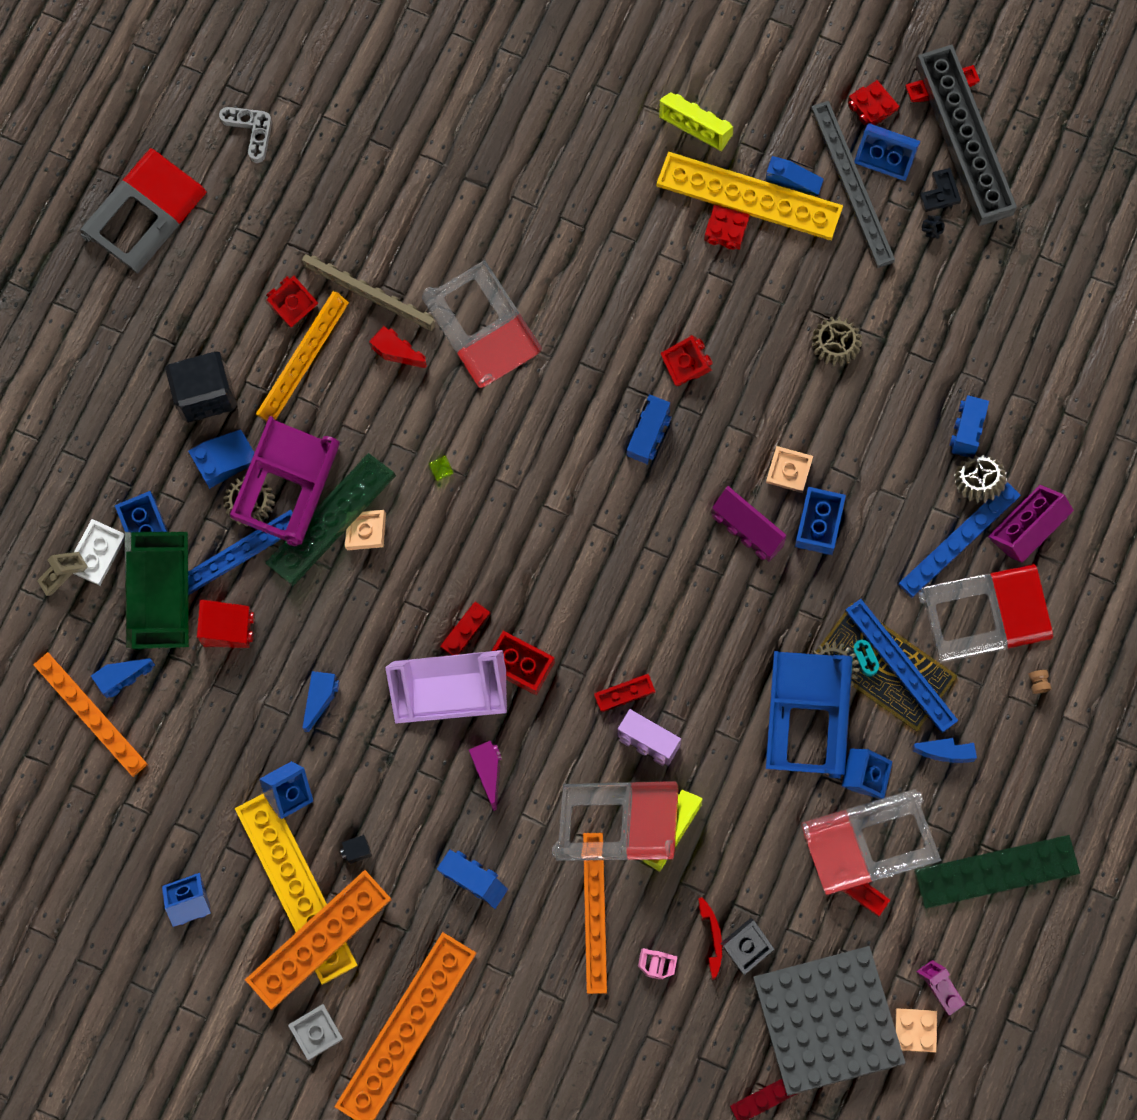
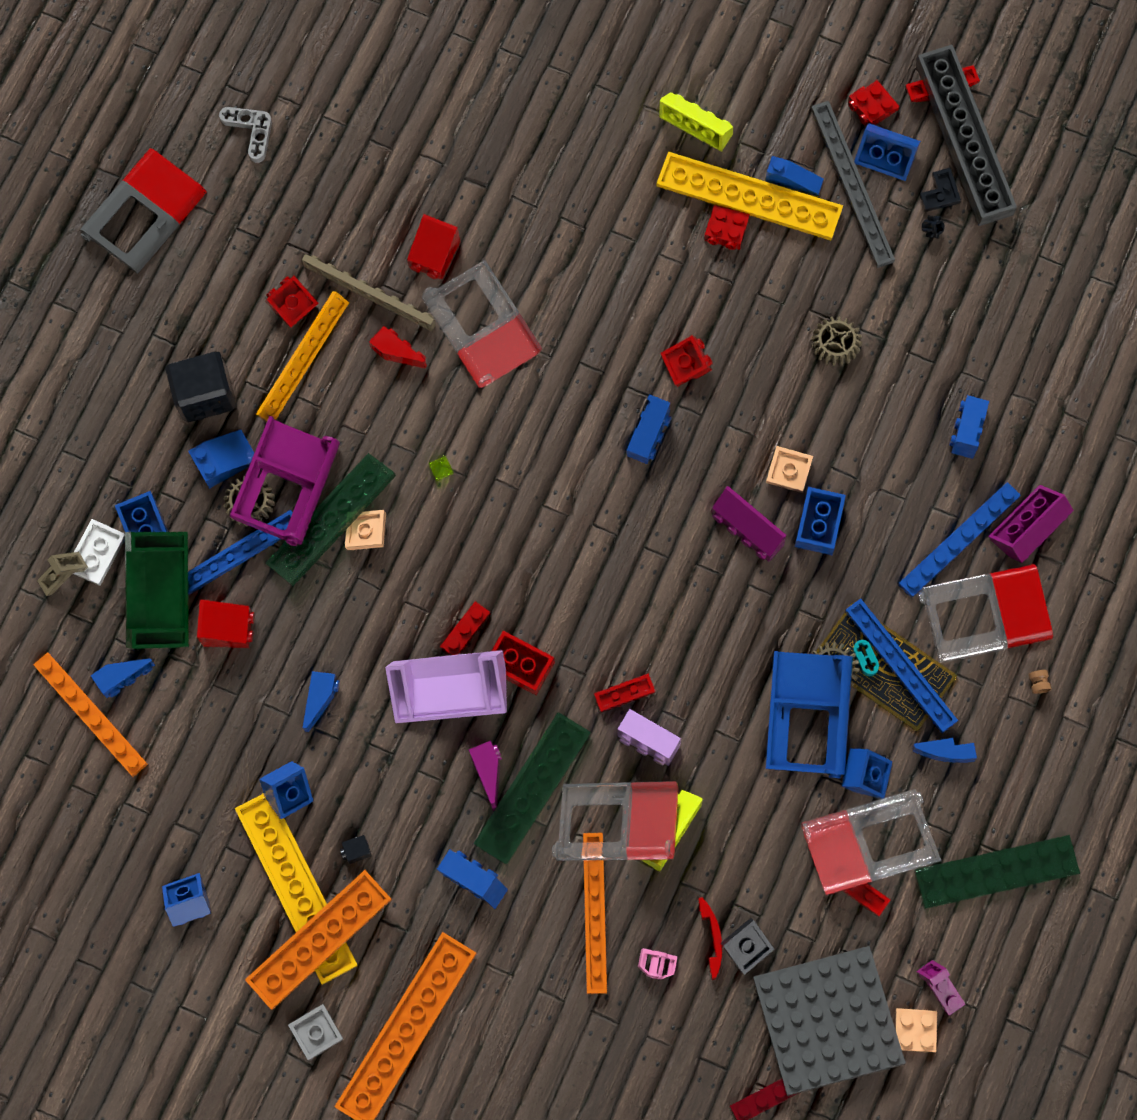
(433, 247): none -> red slope
(532, 788): none -> clear green plate
(989, 471): dark tan gear -> none

